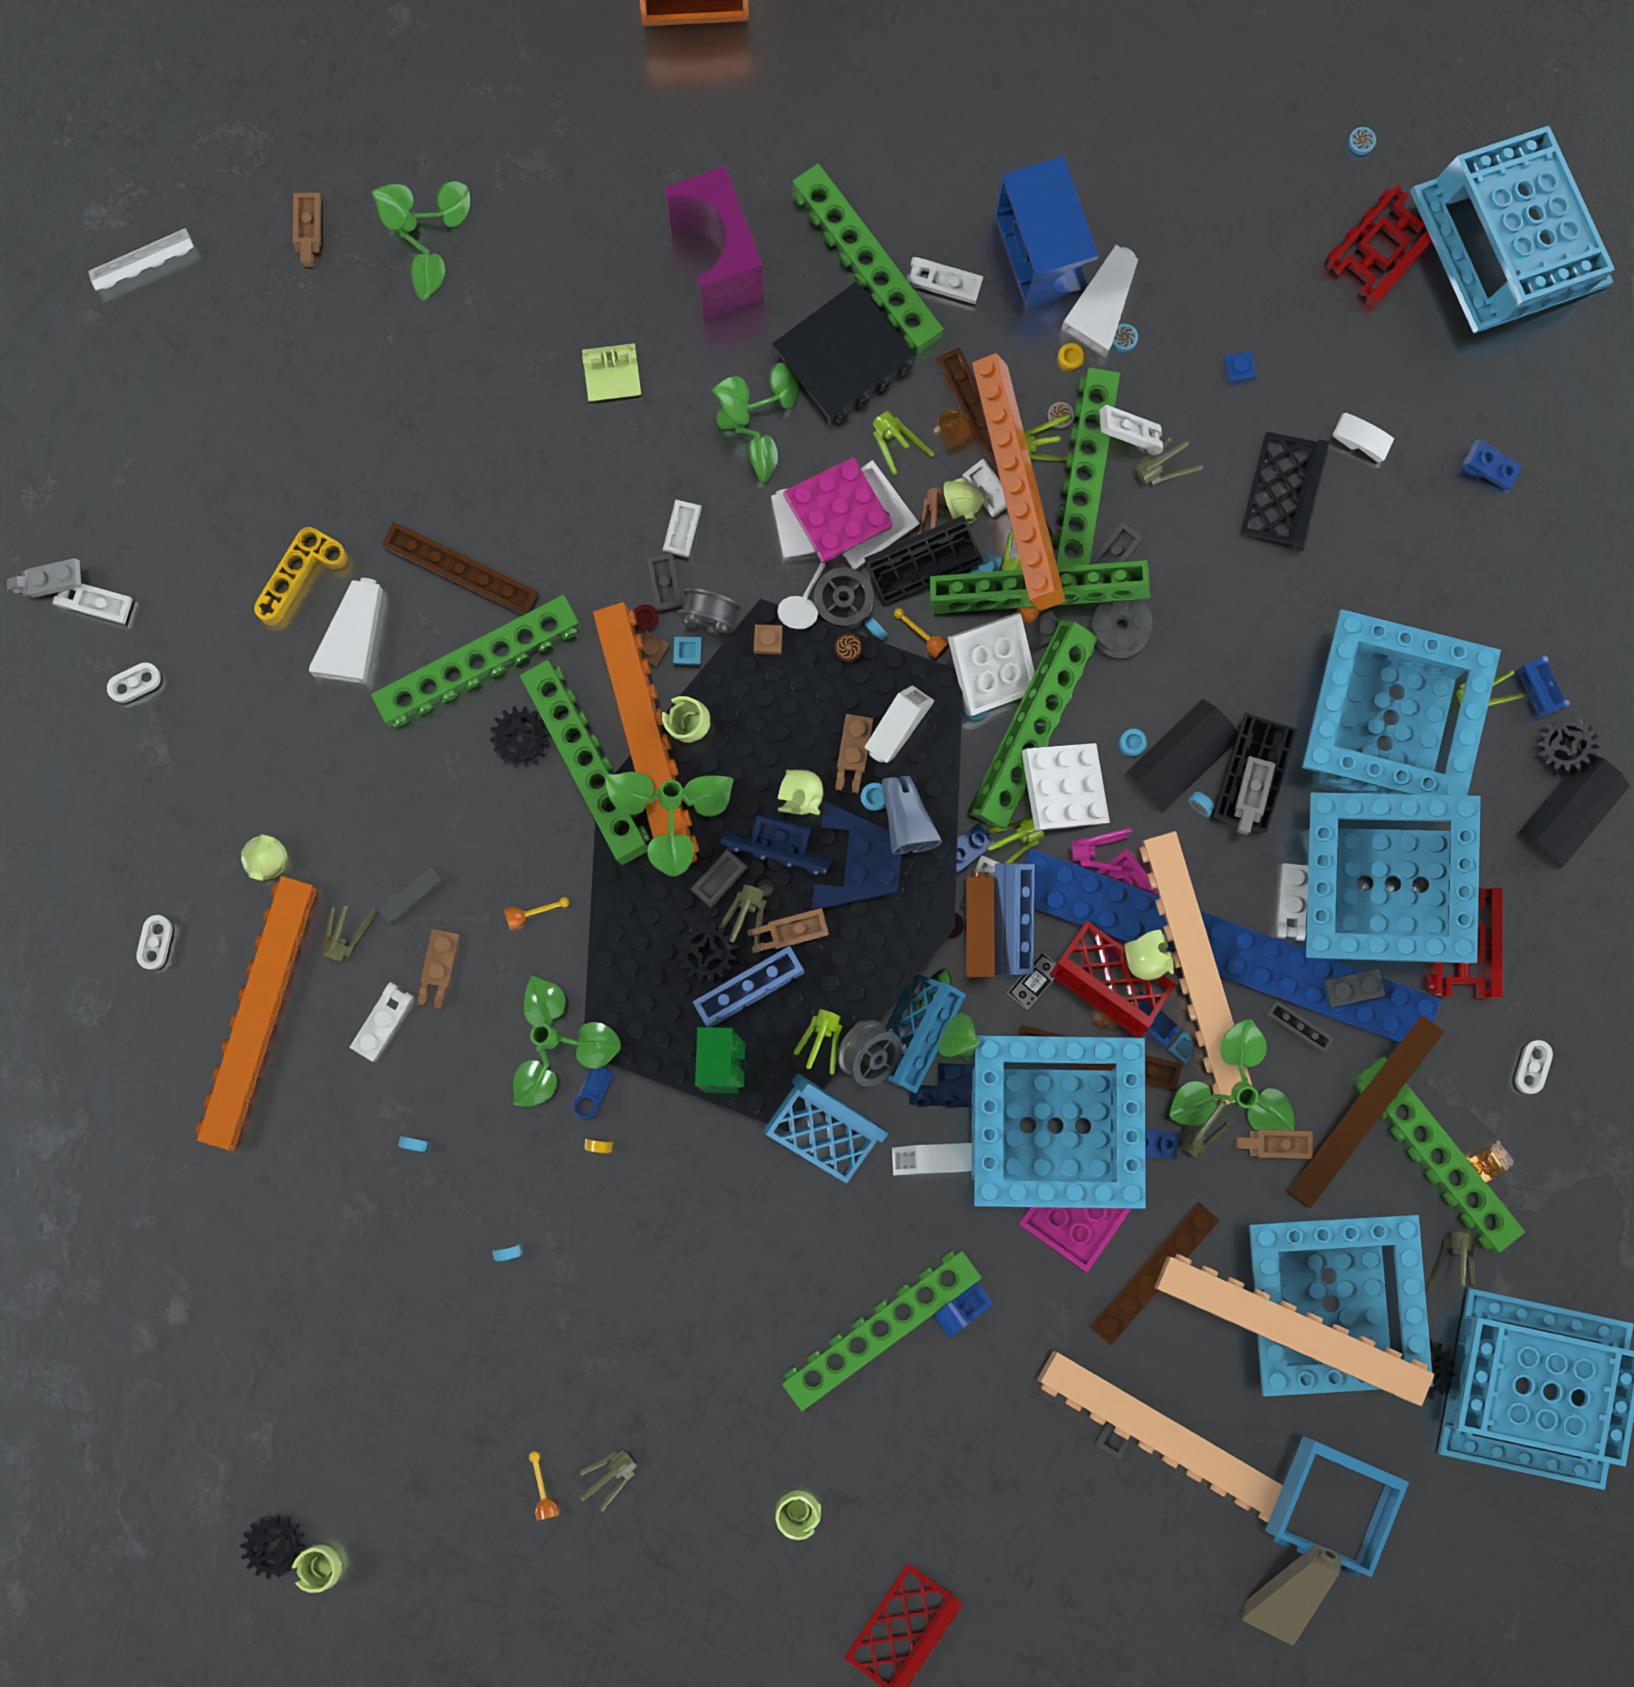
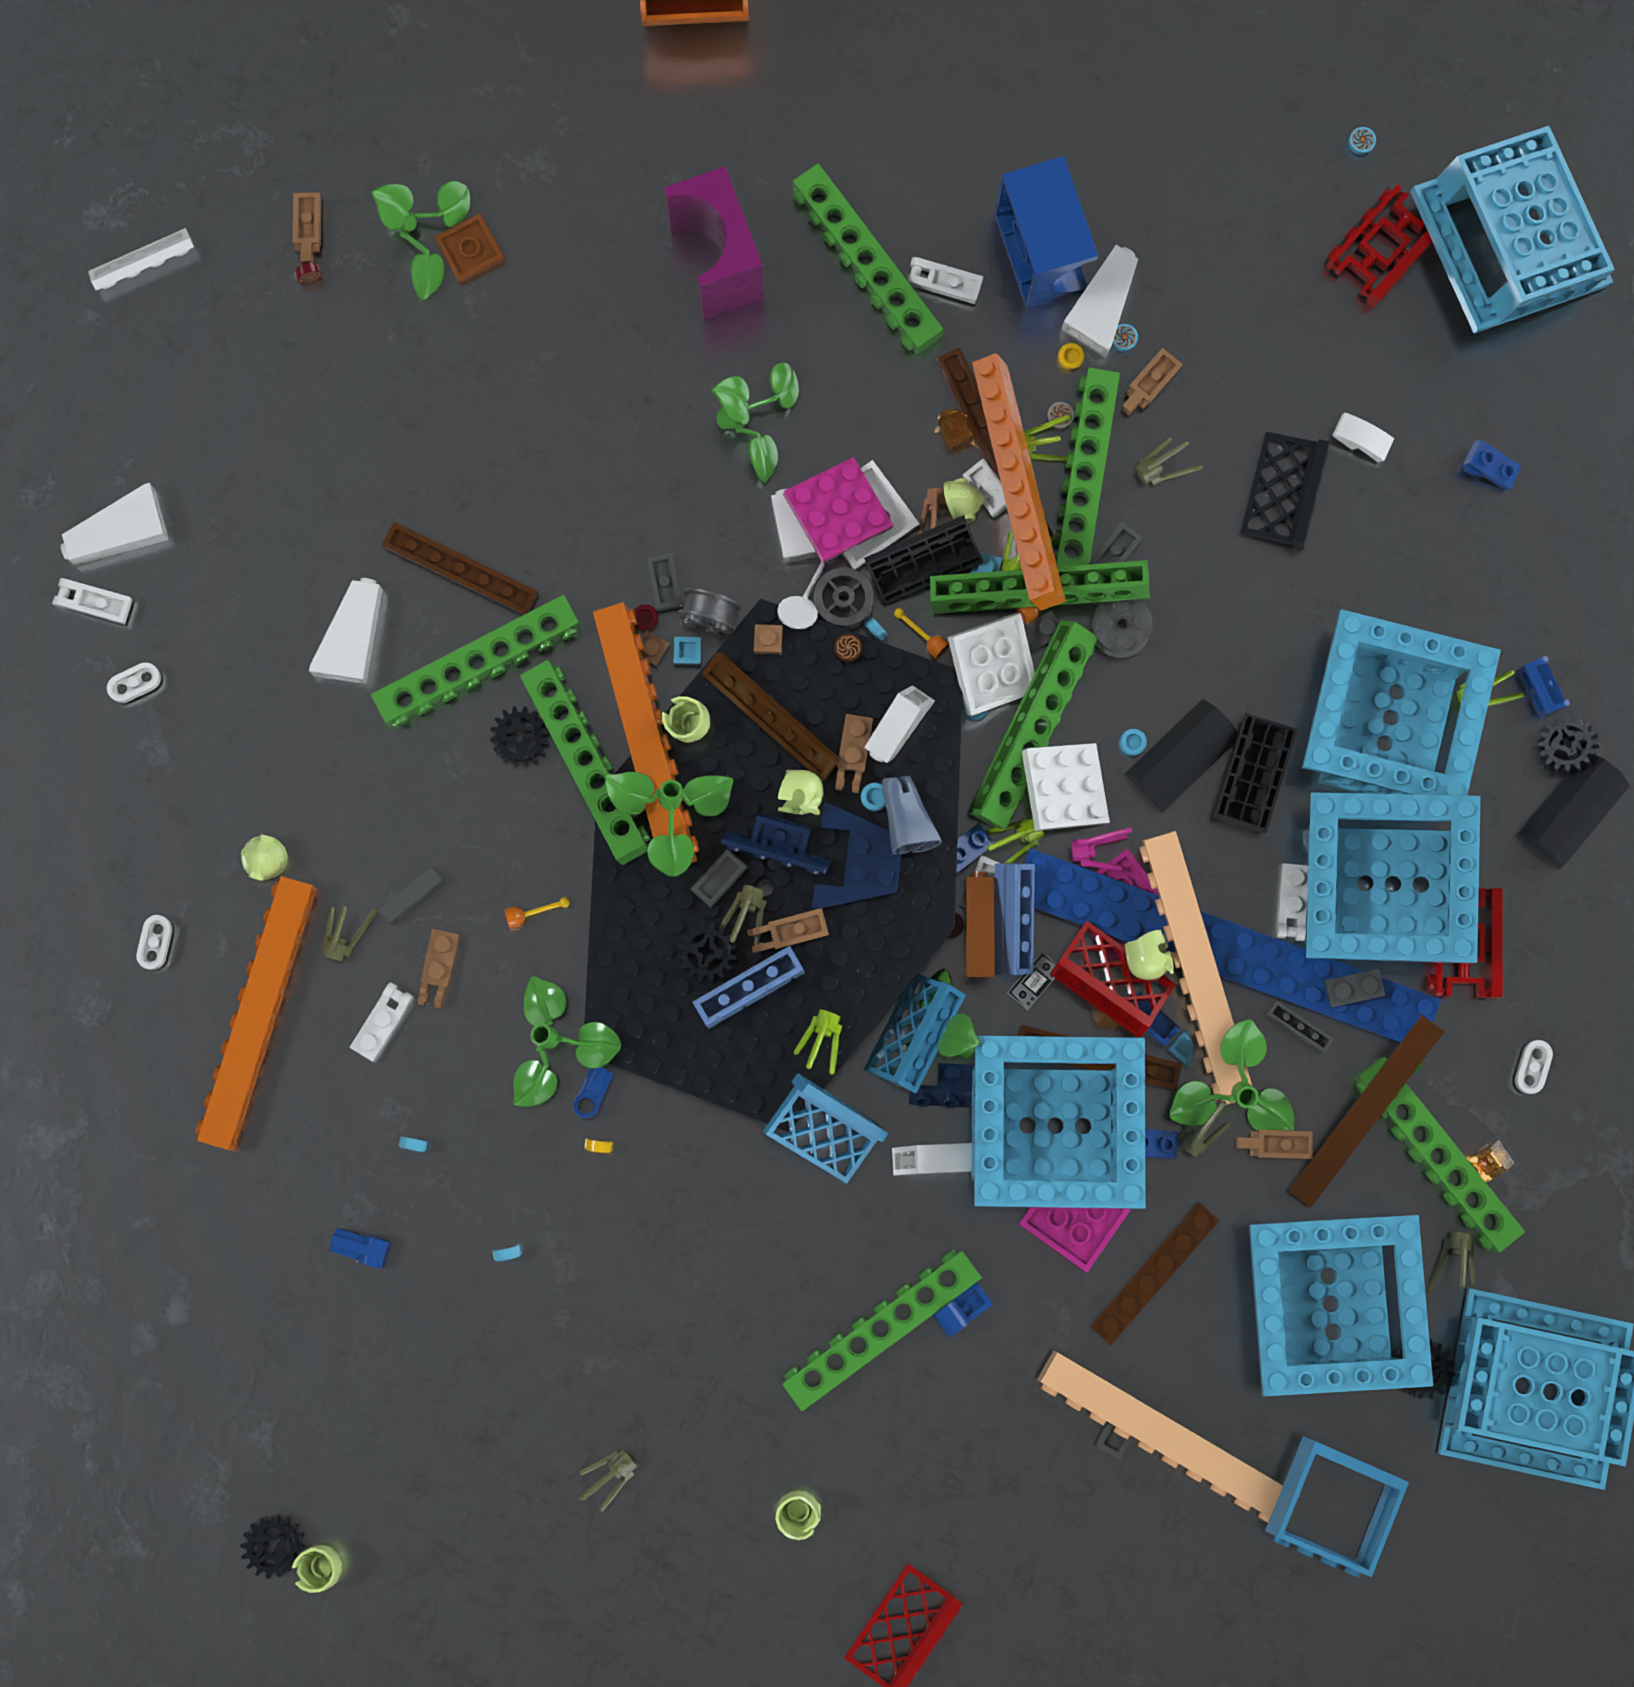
(47, 579): light grey hinge -> none
(120, 527): none -> white slope
(296, 578): yellow beam -> none
(308, 272): none -> dark red tile
(364, 1249): none -> blue piece
(469, 248): none -> dark orange tile
(545, 1508): hinge -> none
(611, 372): yellowish green hinge -> none
(682, 529): white plate -> none
(719, 1060): green brick -> none
(770, 716): none -> reddish brown plate
(844, 353): black panel -> none
(869, 1052): flat silver wheel -> none
(889, 427): lime plant -> none
(1131, 429): white plate -> none
(1151, 381): none -> medium nougat hinge
(1202, 804): medium azure tile -> none
(1239, 367): blue plate -> none
(1253, 792): light grey hinge -> none
(1293, 1595): dark tan slope -> none
(1294, 1330): light nougat brick -> none

